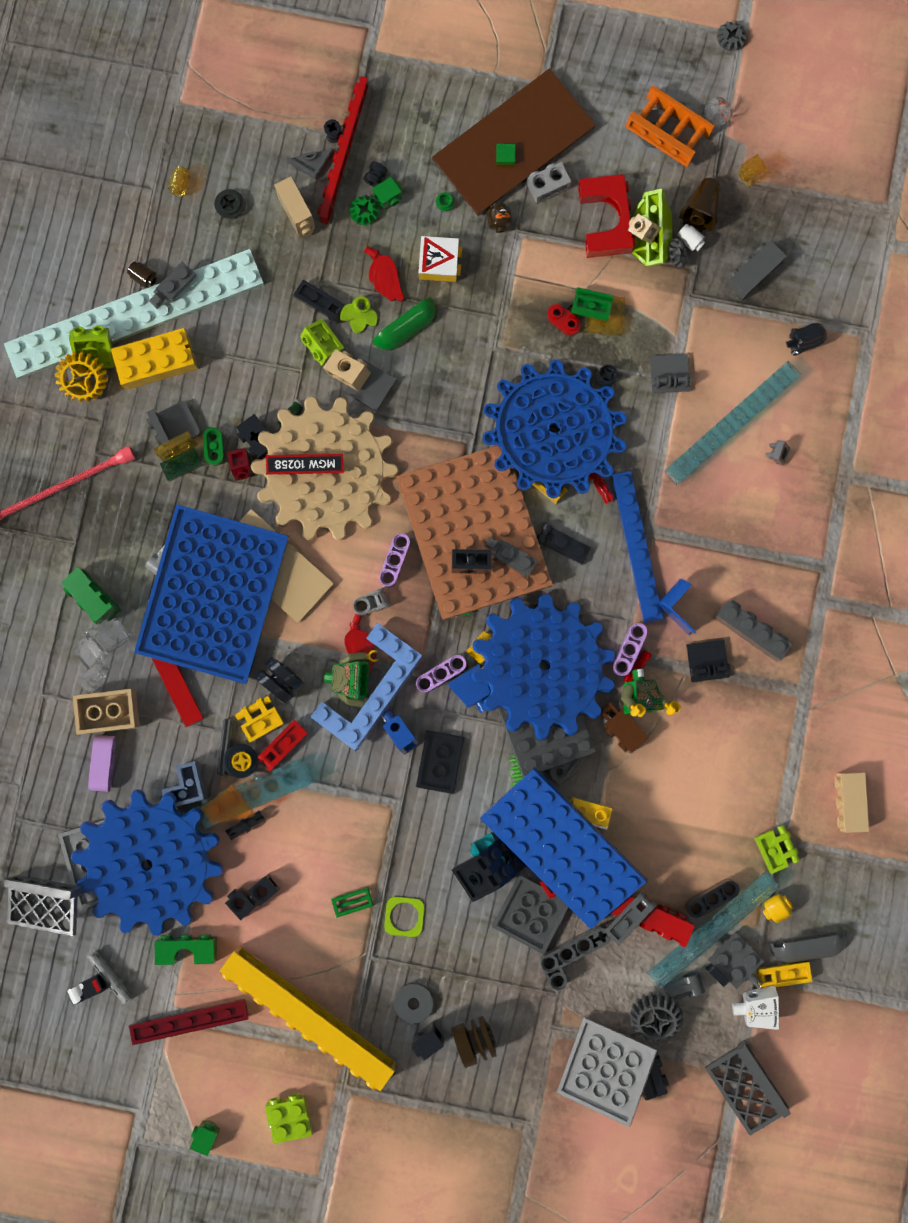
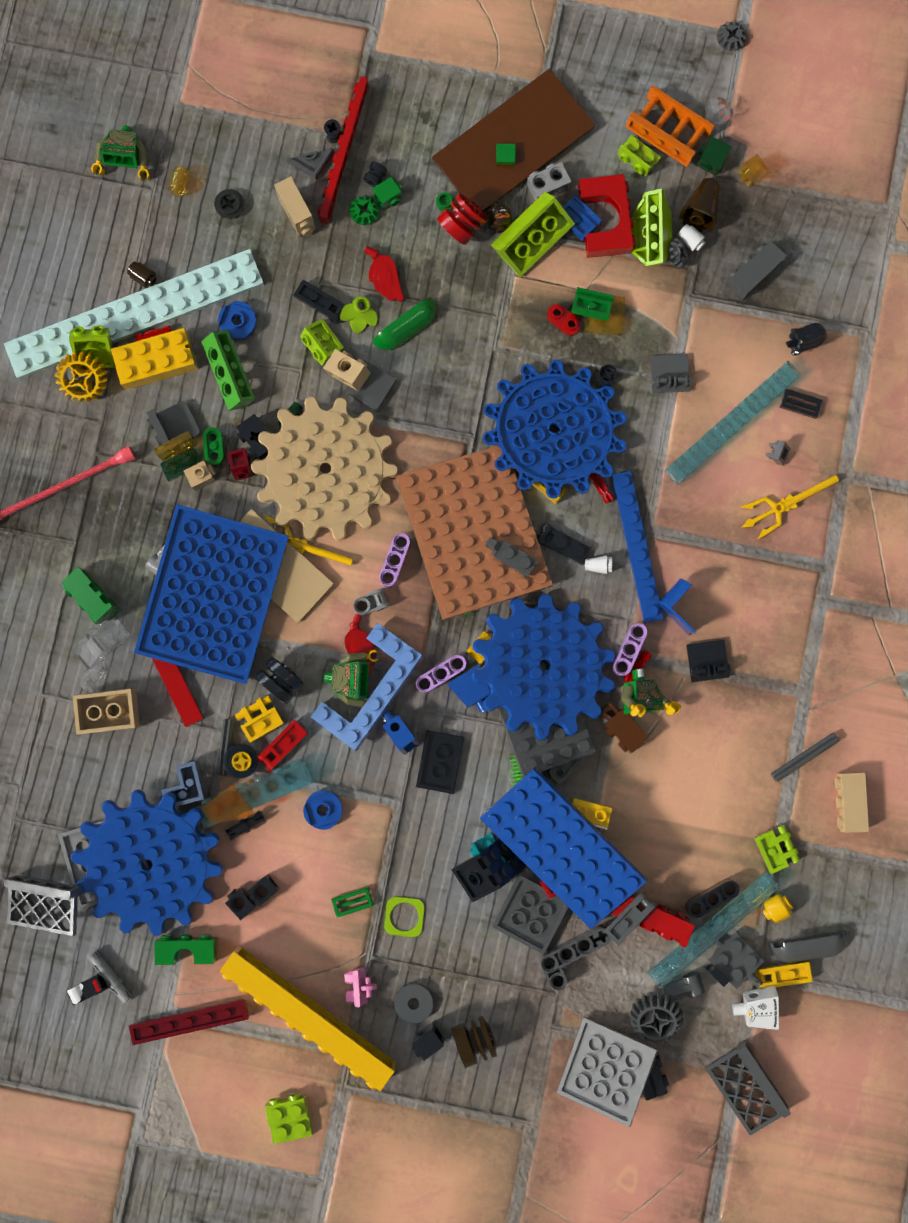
(102, 763): lavender beam -> none
(122, 150): none -> torso
(152, 333): none -> red axle
(172, 285): dark grey hinge -> none
(200, 475): none -> tan brick
(204, 1137): green brick -> none
(228, 370): none -> bright green brick
(231, 312): none -> blue plate
(302, 546): none -> yellow piece
(304, 464): tile -> none
(317, 819): none -> blue plate
(362, 987): none -> bright pink hips
(439, 259): piece -> none
(465, 215): none -> red wheel
(471, 561): black brick -> none
(532, 233): none -> lime slope
(582, 216): none -> blue plate
(599, 564): none -> white cone
(638, 156): none -> lime bracket
(643, 228): tan brick -> none
(713, 155): none -> dark green head
(751, 630): dark grey brick -> none
(783, 405): none -> black tile
(784, 505): none -> yellow piece
(804, 757): none -> dark grey axle

